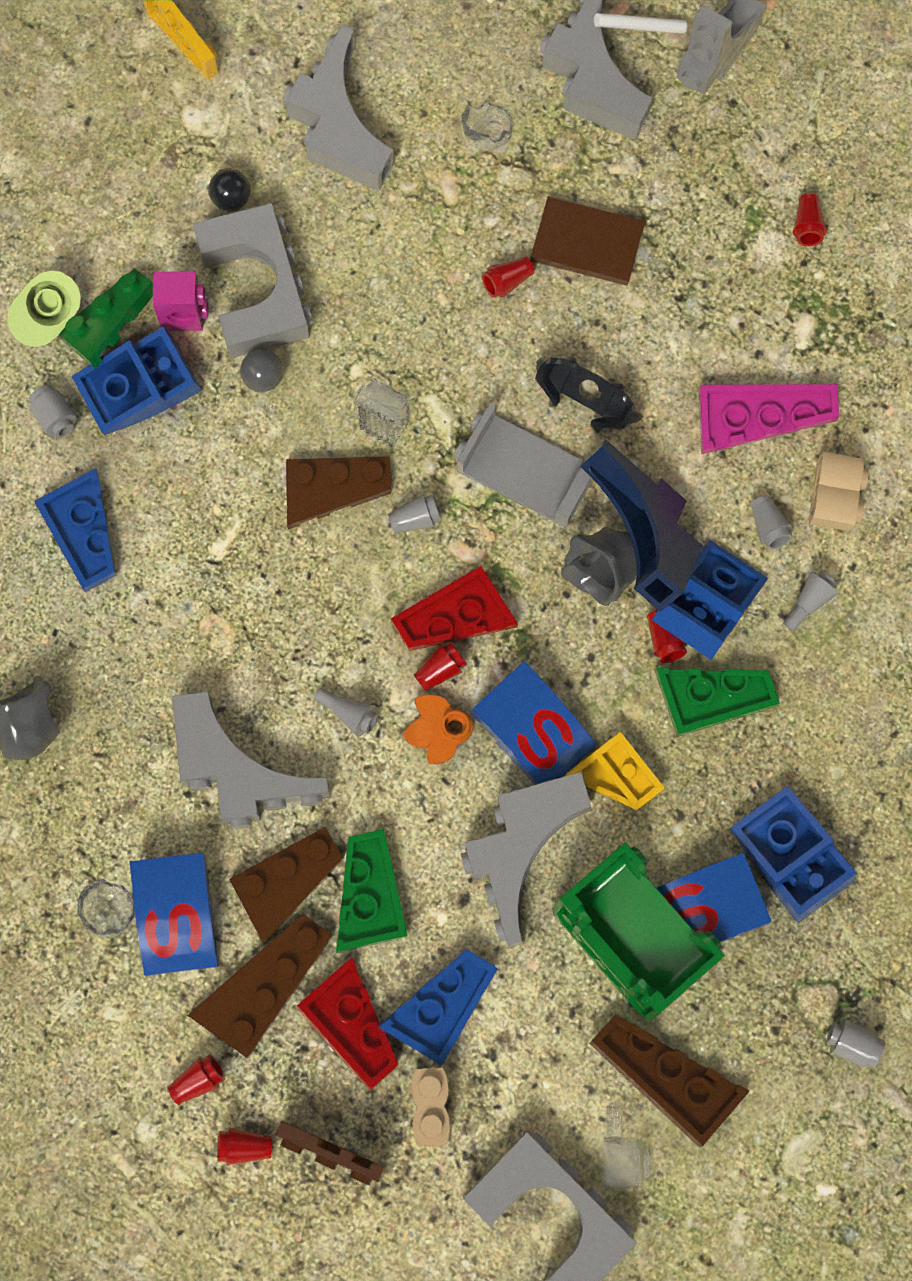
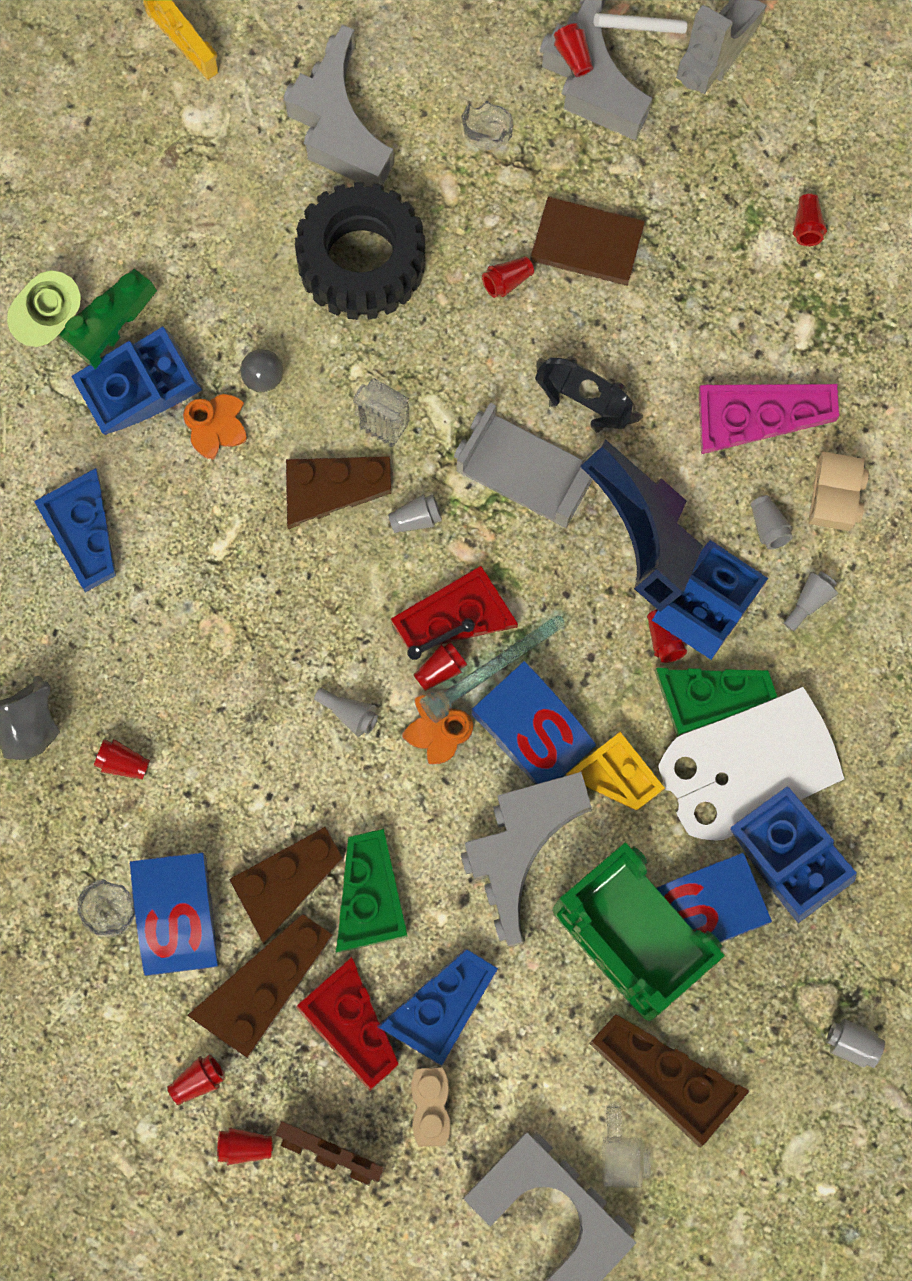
(52, 412): light grey brick -> none
(120, 760): none -> red cone
(179, 301): dark pink brick -> none
(218, 428): none -> orange plate
(229, 189): black piece -> none
(242, 784): light grey arch -> none
(257, 236): light grey arch -> none
(360, 210): none -> black tyre
(414, 652): none -> black hinge
(437, 704): none -> clear light blue piece
(573, 47): none -> red cone
(604, 570): dark grey piece -> none
(760, 753): none -> white piece

